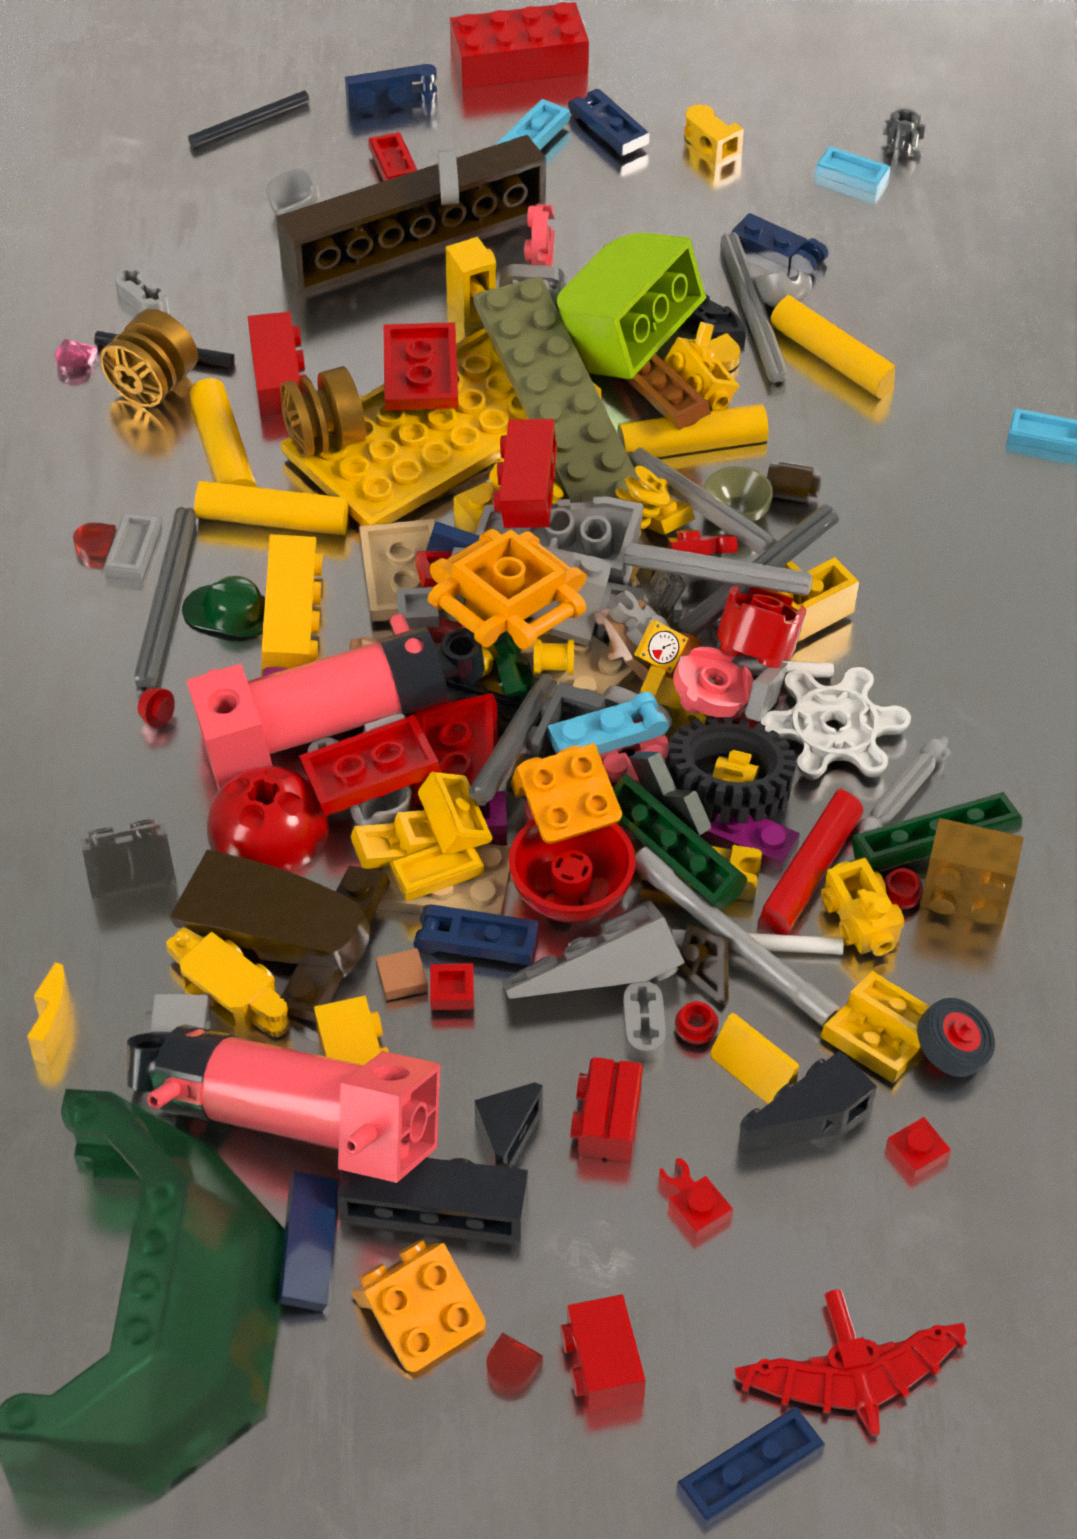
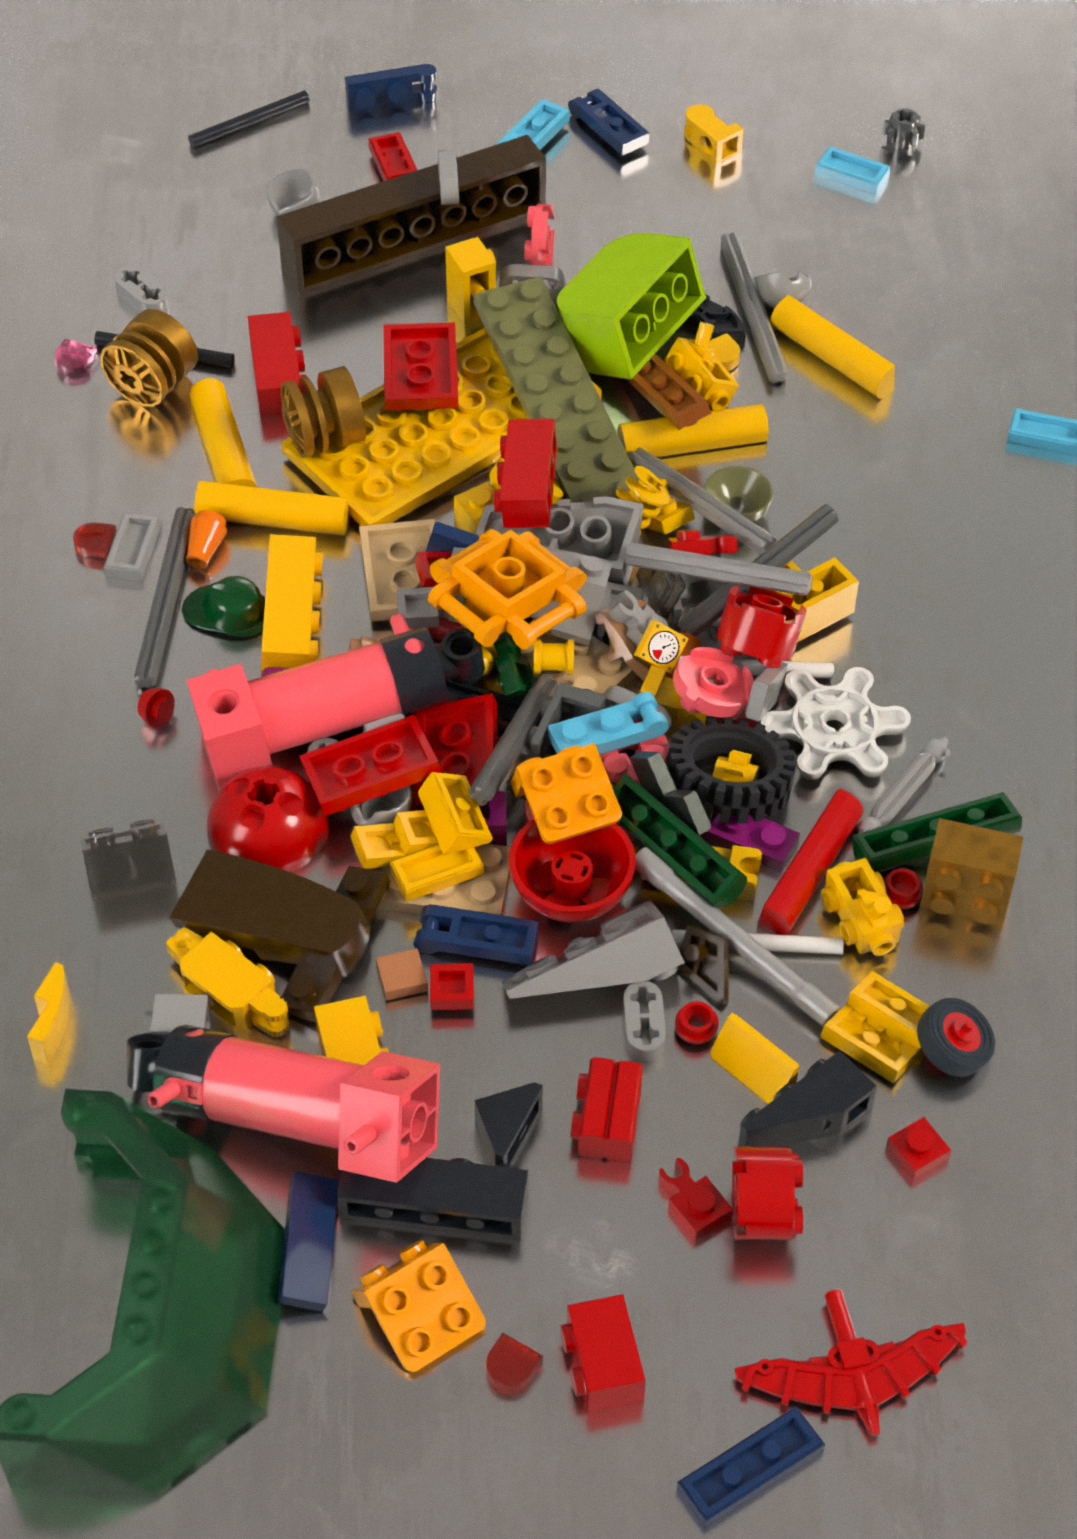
(205, 536): none -> orange cone
(519, 45): red brick -> none
(766, 1193): none -> red brick
(780, 244): dark blue hinge -> none
(794, 481): dark brown brick -> none

